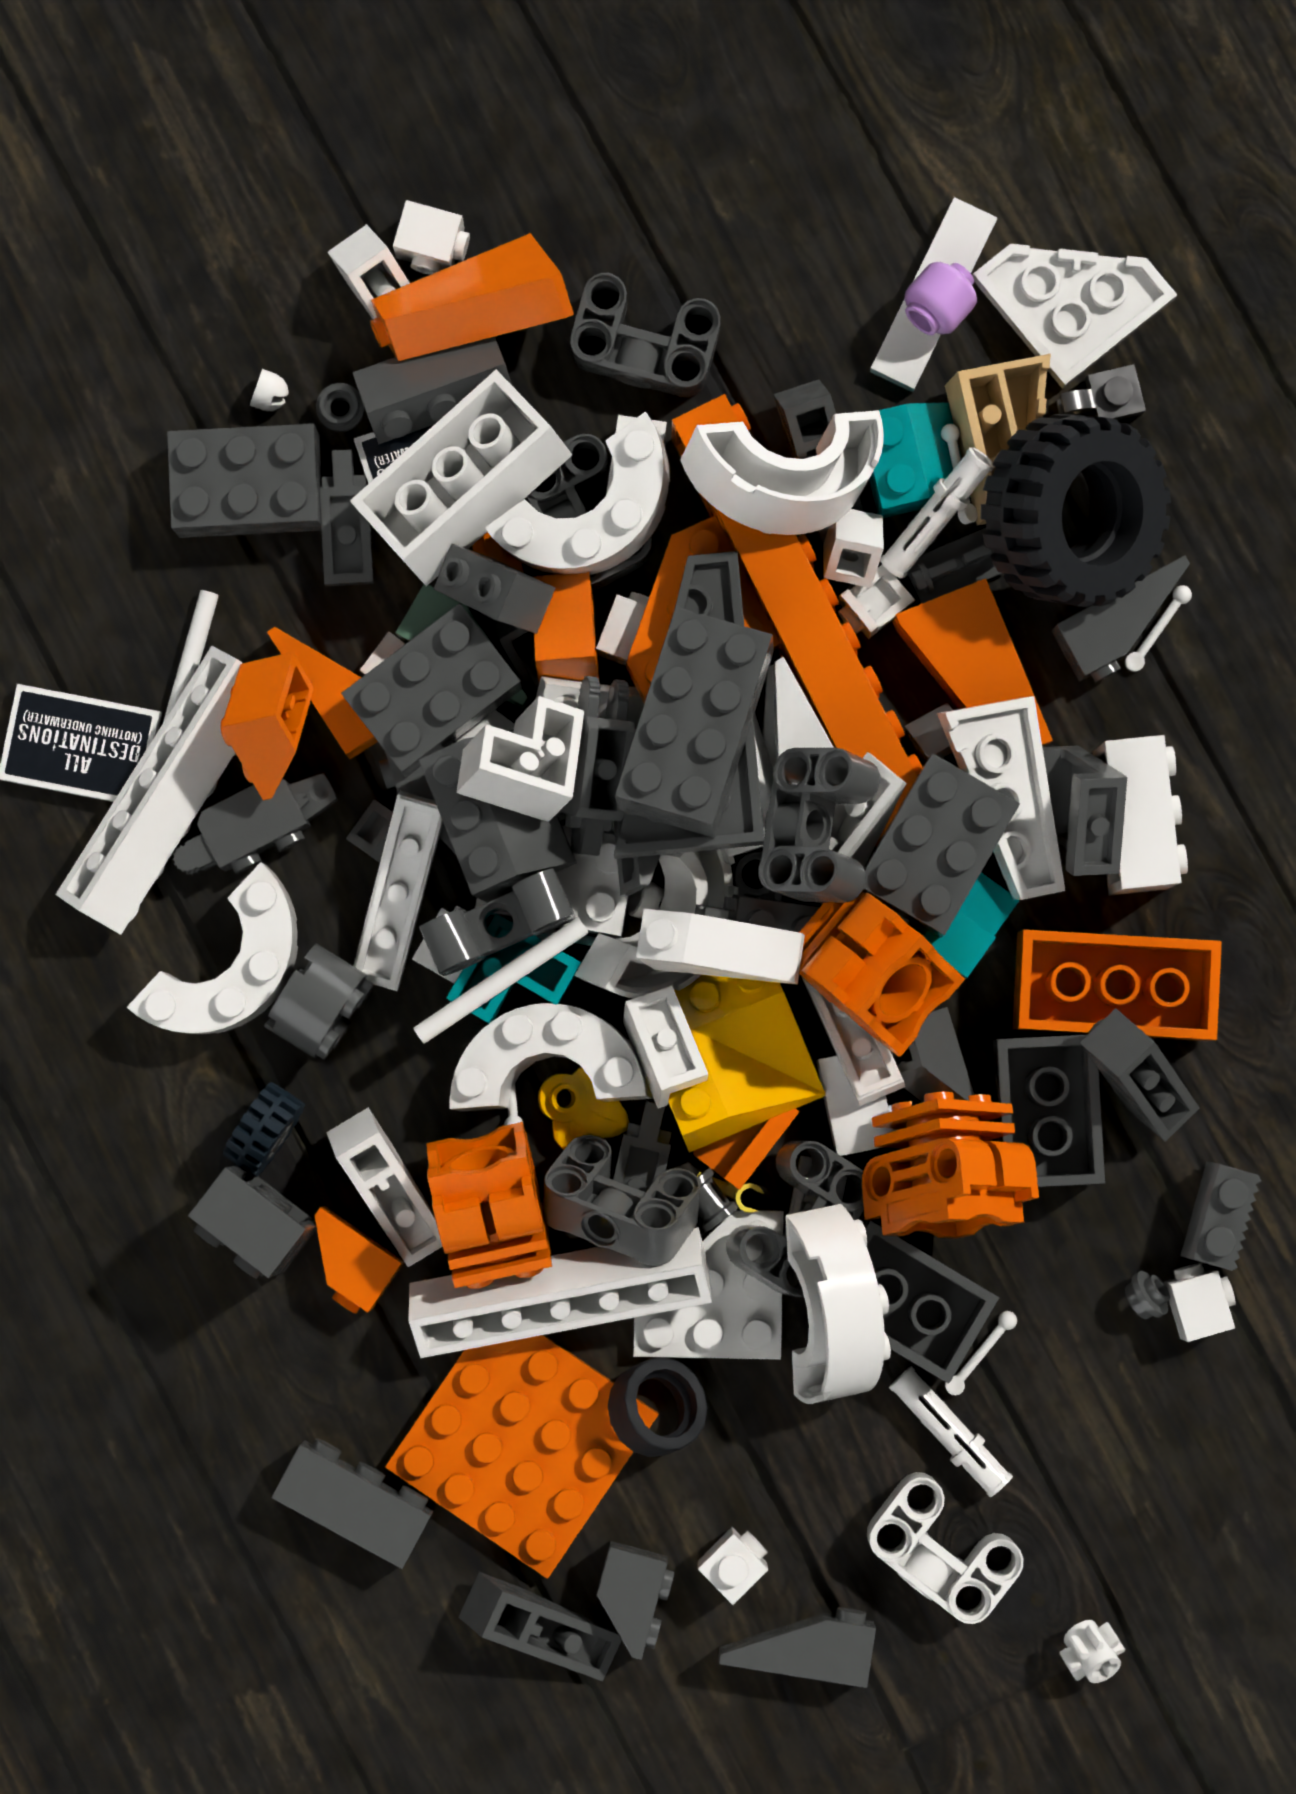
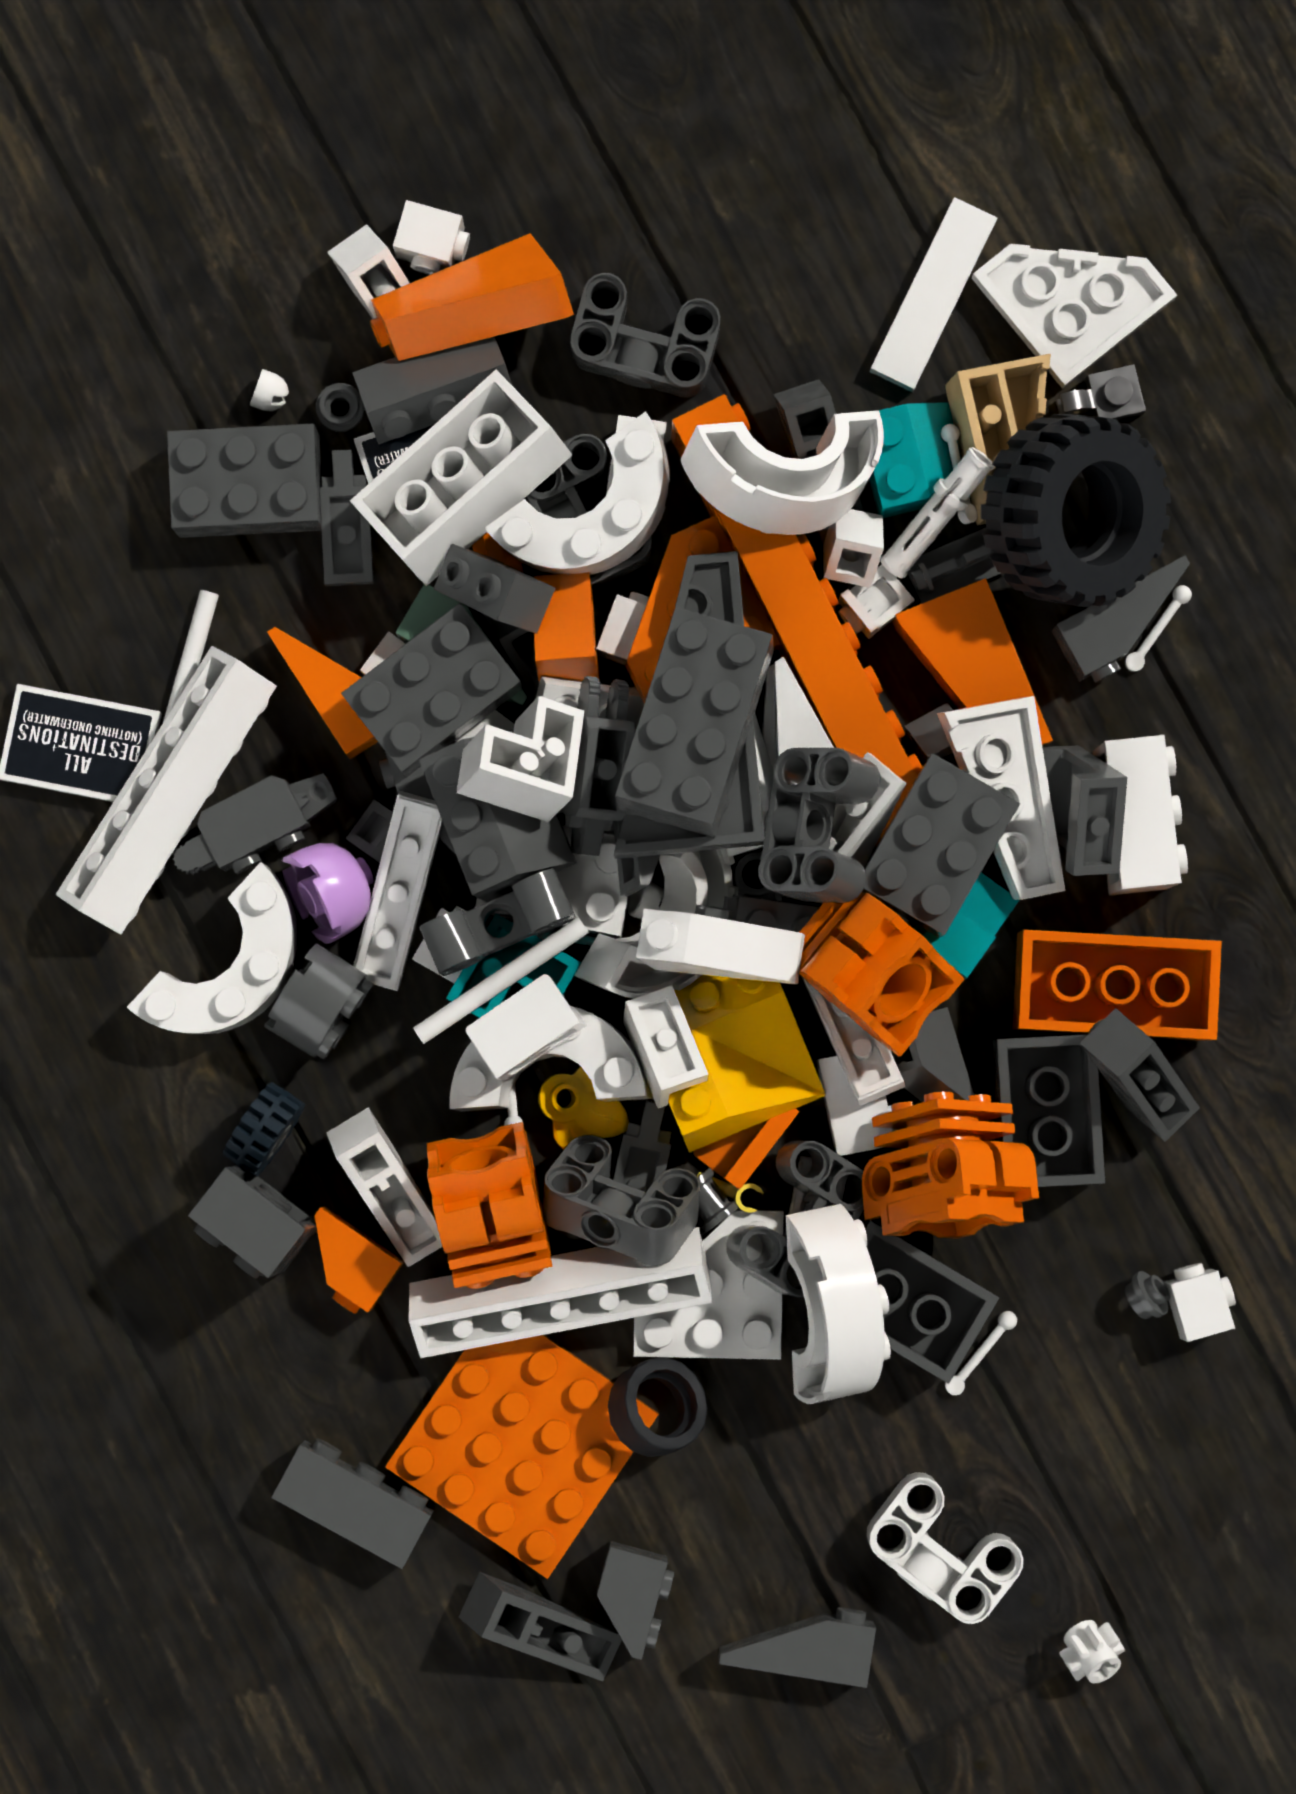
(267, 718): orange slope -> none
(329, 887): none -> lavender cylinder
(524, 1028): none -> white panel
(734, 1564): white brick -> none
(940, 298): lavender head -> none
(991, 1475): white pin -> none
(1220, 1216): dark grey brick -> none

